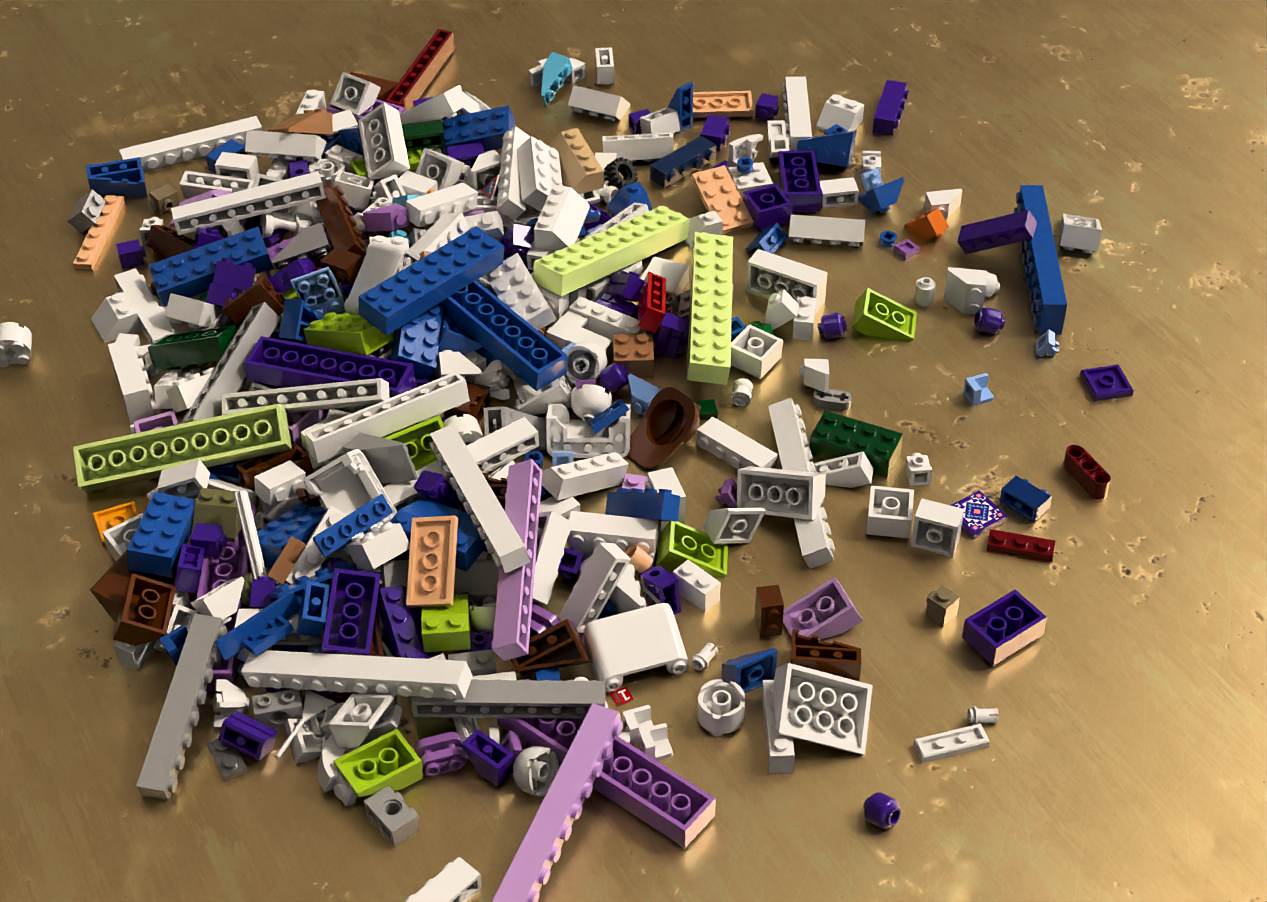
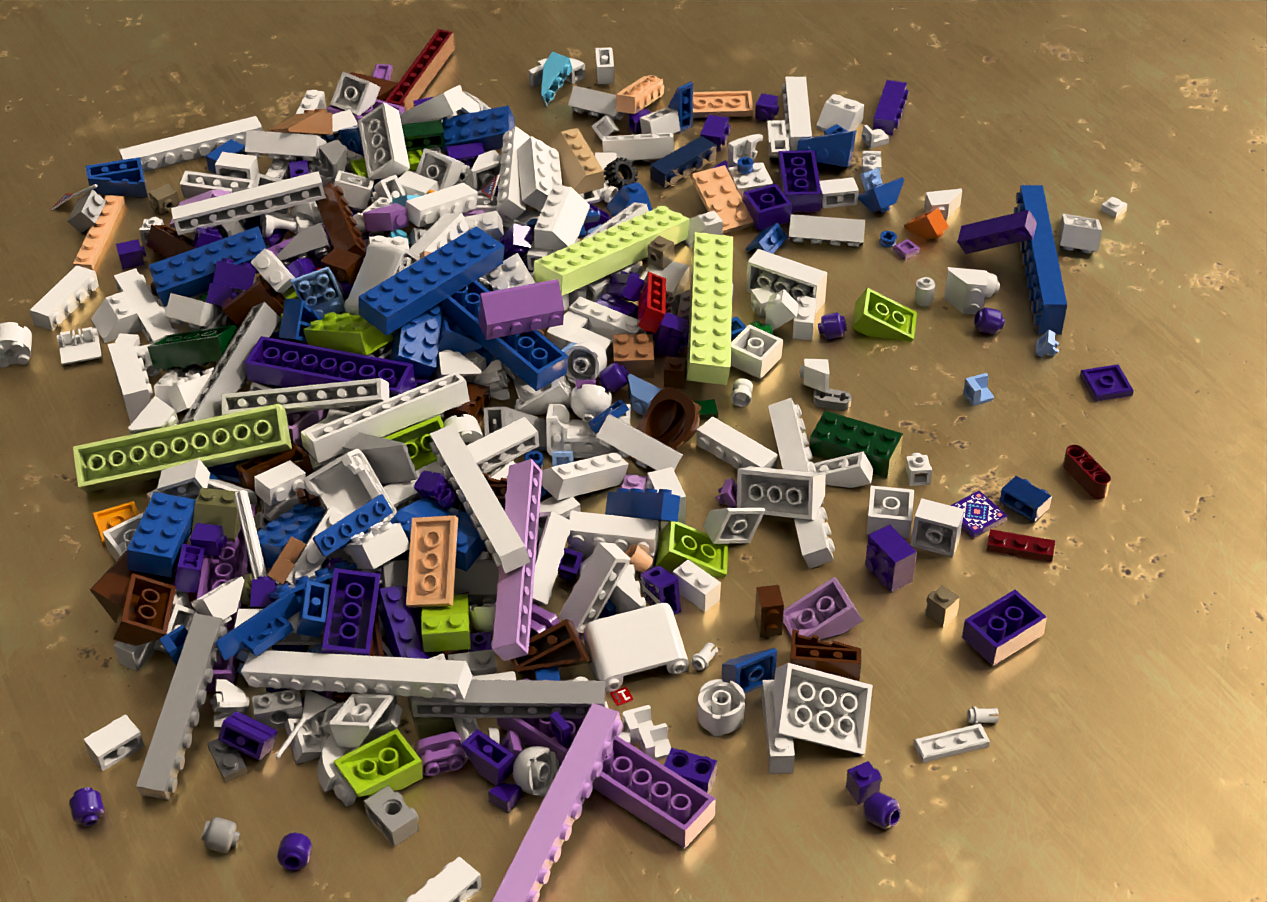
(64, 298): none -> white brick
(67, 196): none -> white piece
(79, 347): none -> white hinge
(86, 806): none -> dark purple head
(114, 742): none -> white brick
(154, 416): none -> white slope
(220, 835): none -> light grey head
(273, 271): none -> white brick
(294, 851): none -> dark purple head
(333, 156): none -> light grey slope
(383, 71): none -> medium lavender tile
(447, 498): none -> dark purple plate
(505, 796): none -> dark purple slope
(521, 309): none -> medium lavender slope
(560, 728): none -> dark purple tile
(605, 127): none -> white panel
(637, 444): none -> white brick
(639, 94): none -> light nougat brick
(661, 252): none -> dark tan brick
(675, 372): none -> reddish brown slope
(692, 767): none -> dark purple brick
(759, 300): none -> white brick
(863, 782): none -> dark purple brick
(874, 138): none -> white bracket
(890, 558): none -> dark purple brick
(1114, 207): none -> white plate

